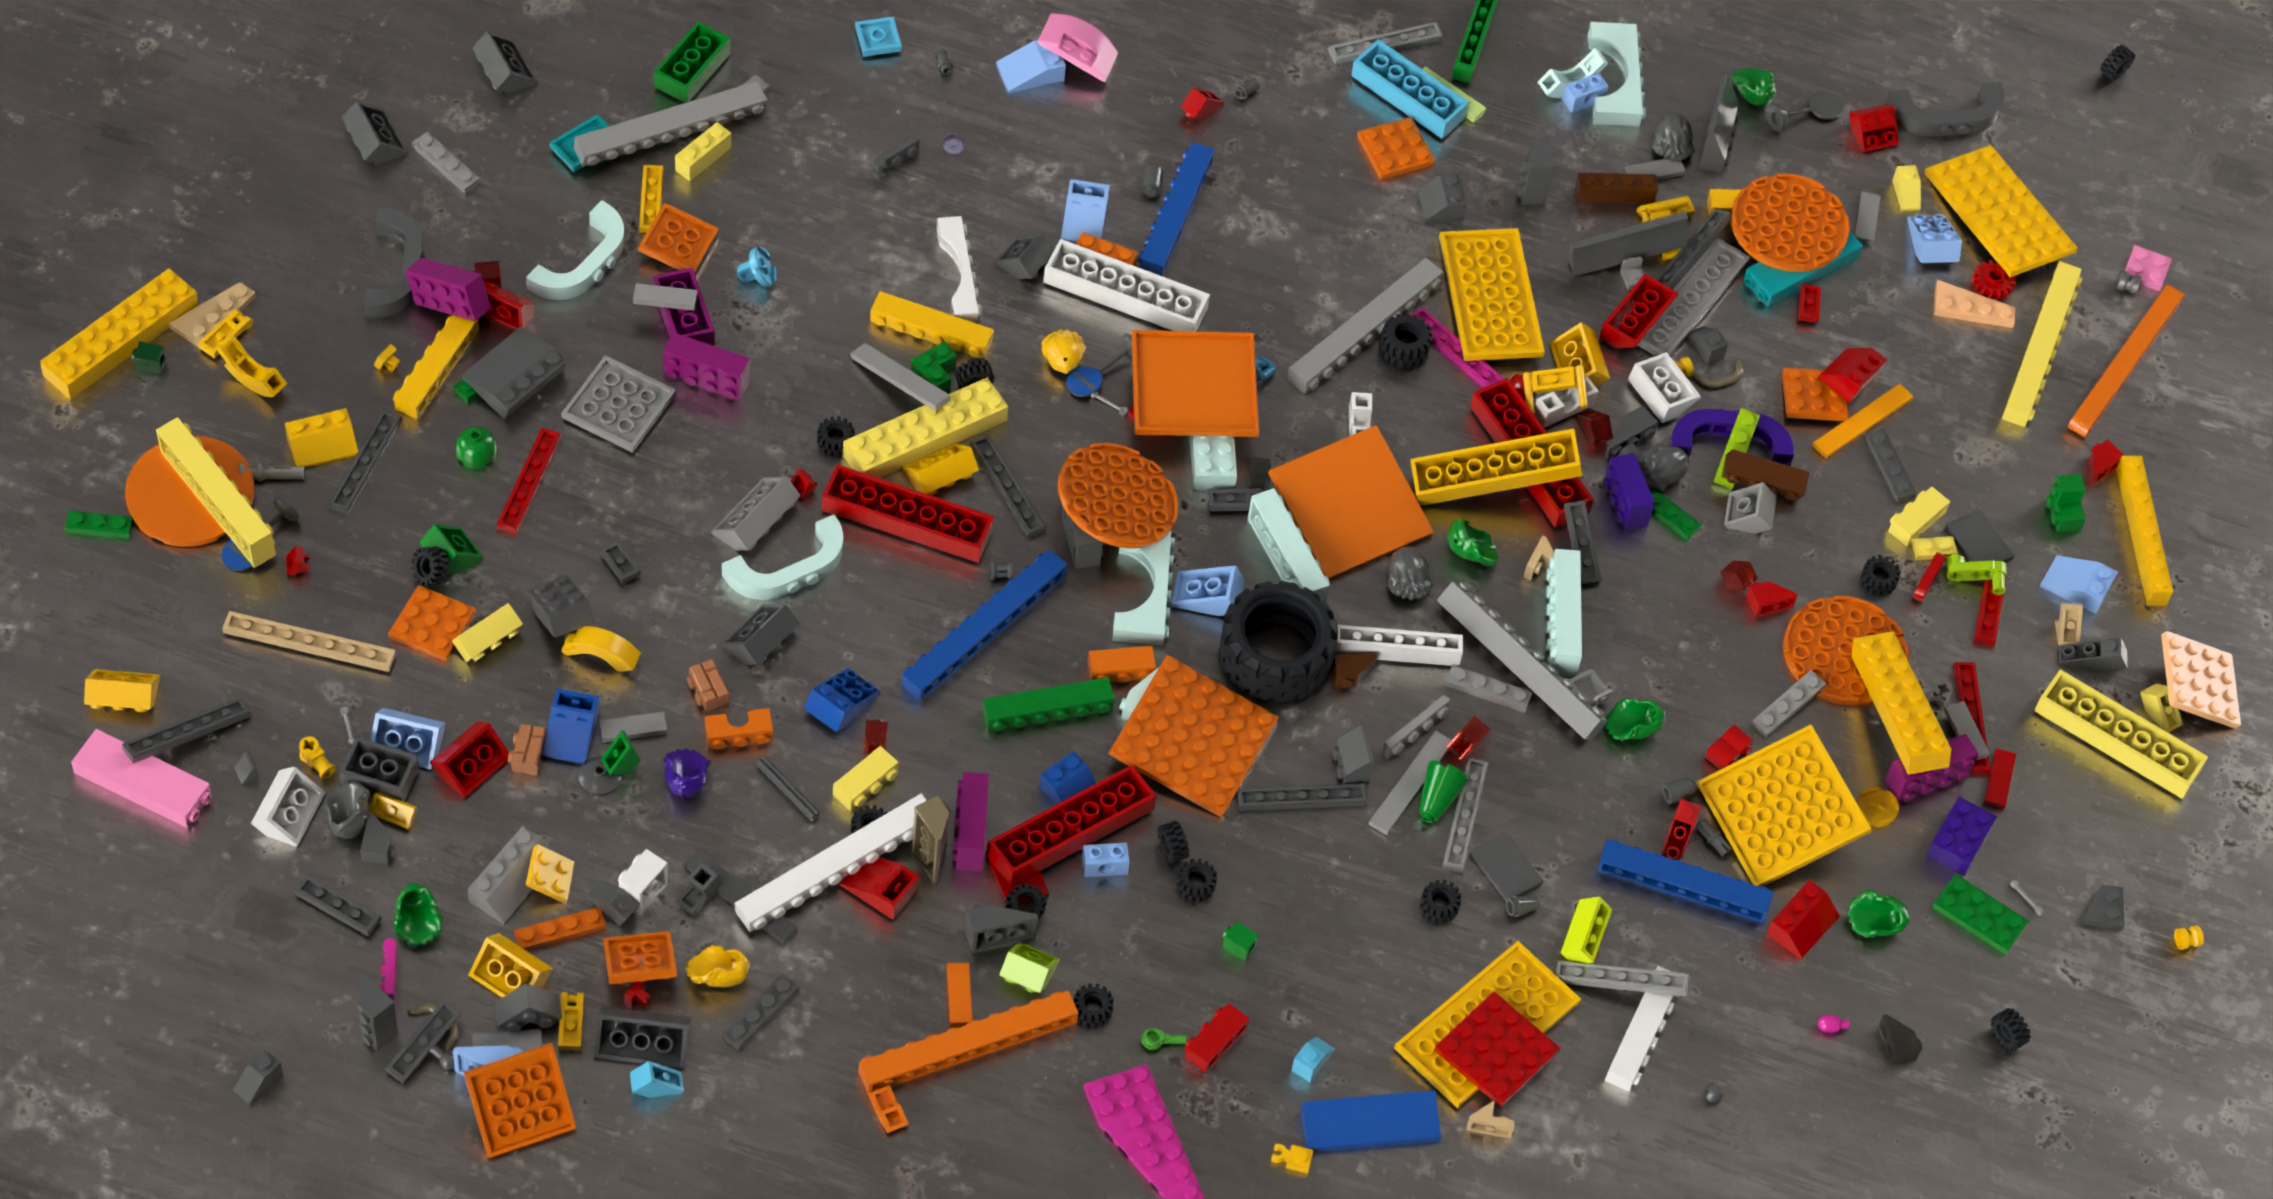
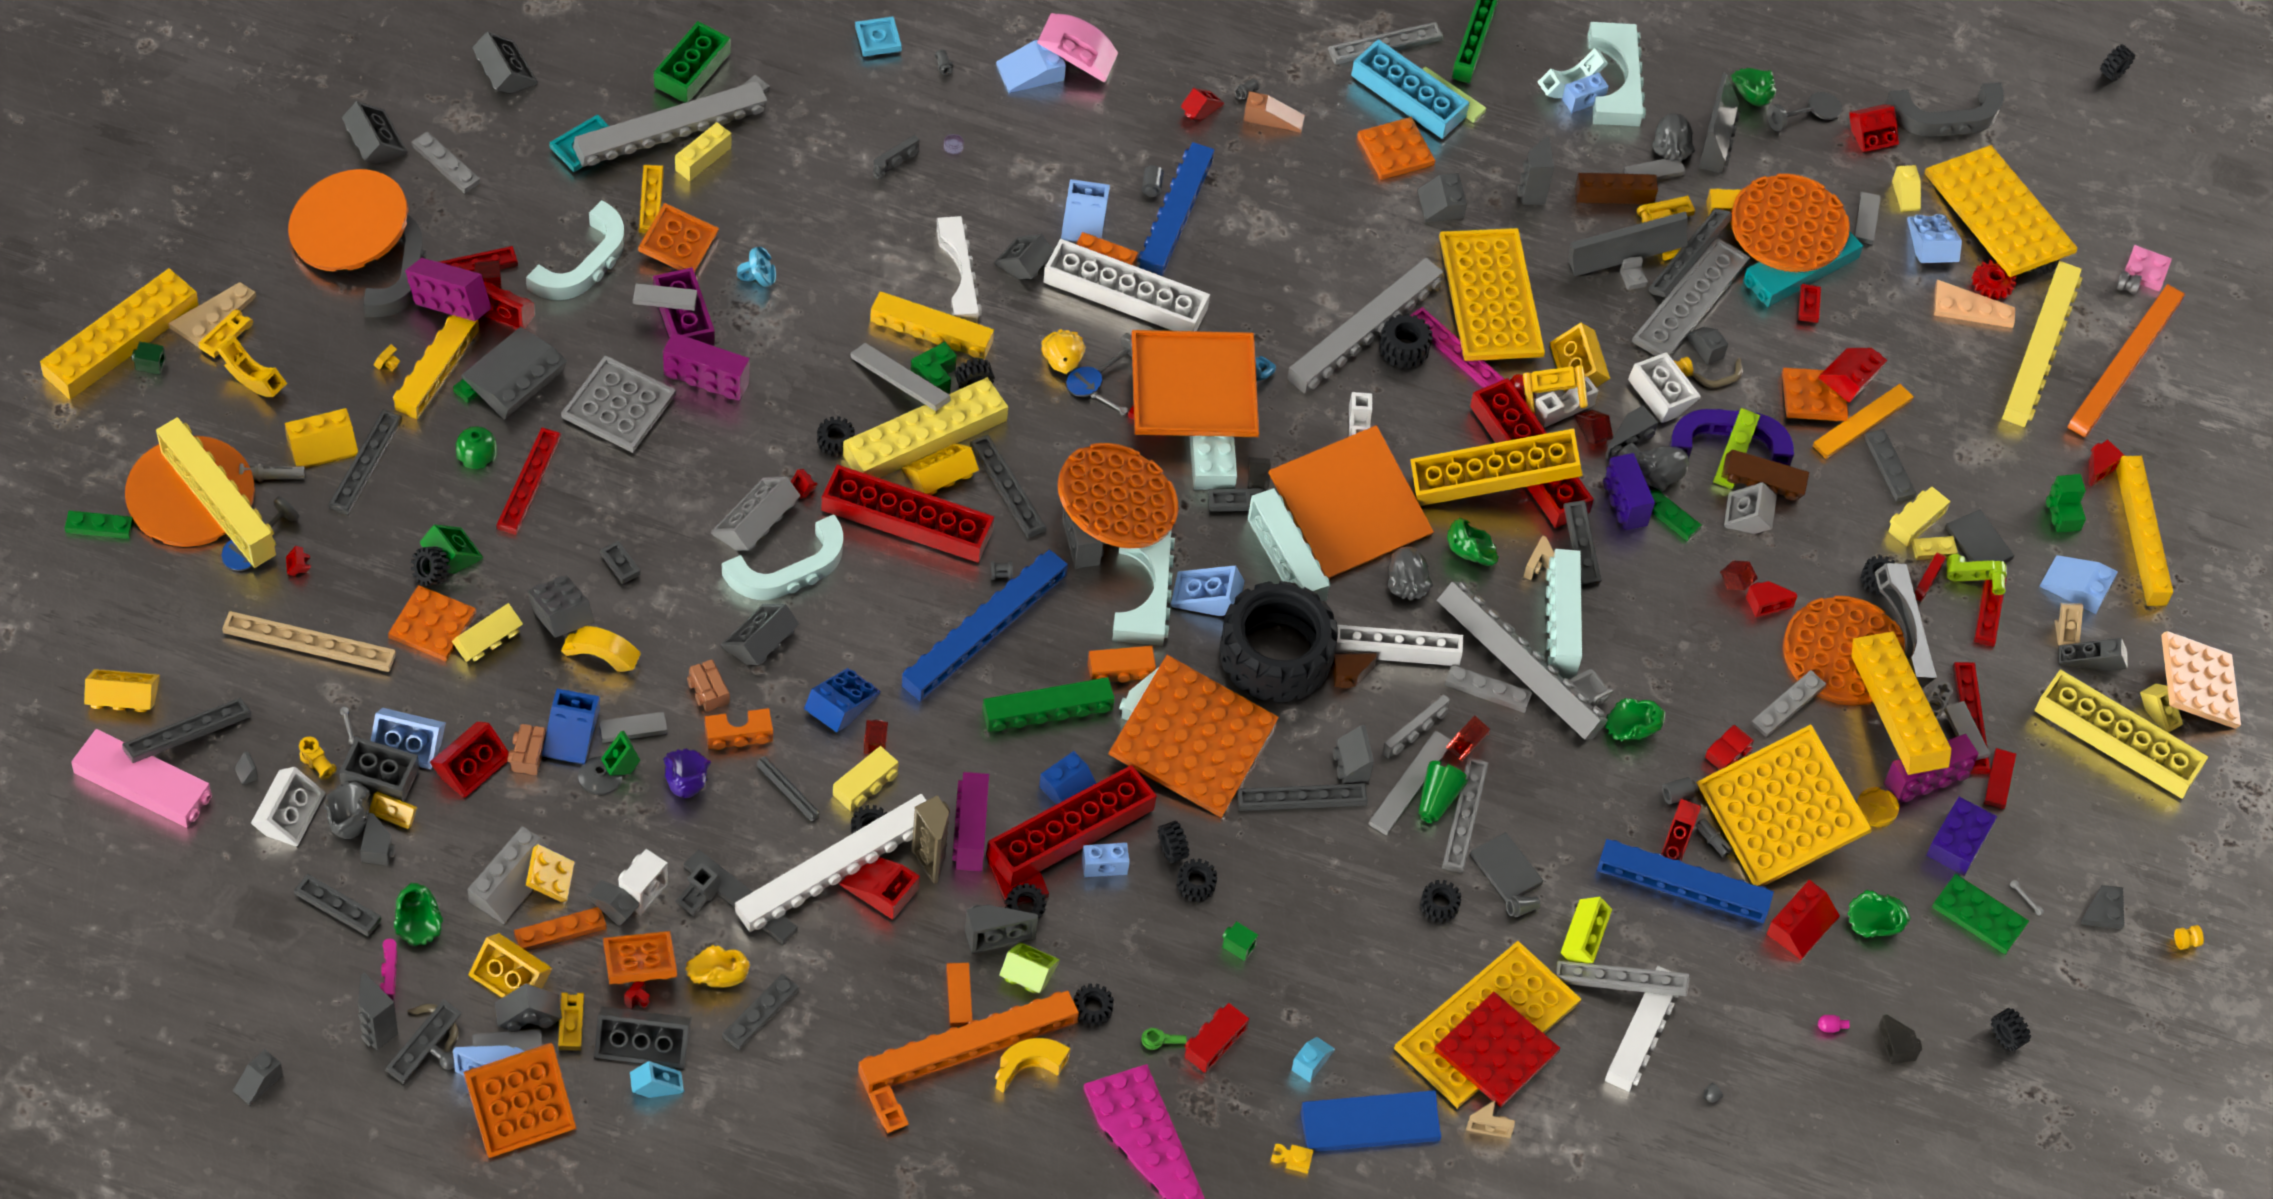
(348, 220): none -> orange tile
(505, 256): none -> red tile
(1029, 1053): none -> yellow arch
(1270, 112): none -> nougat slope
(1637, 313): red slope -> none
(1896, 586): none -> arch

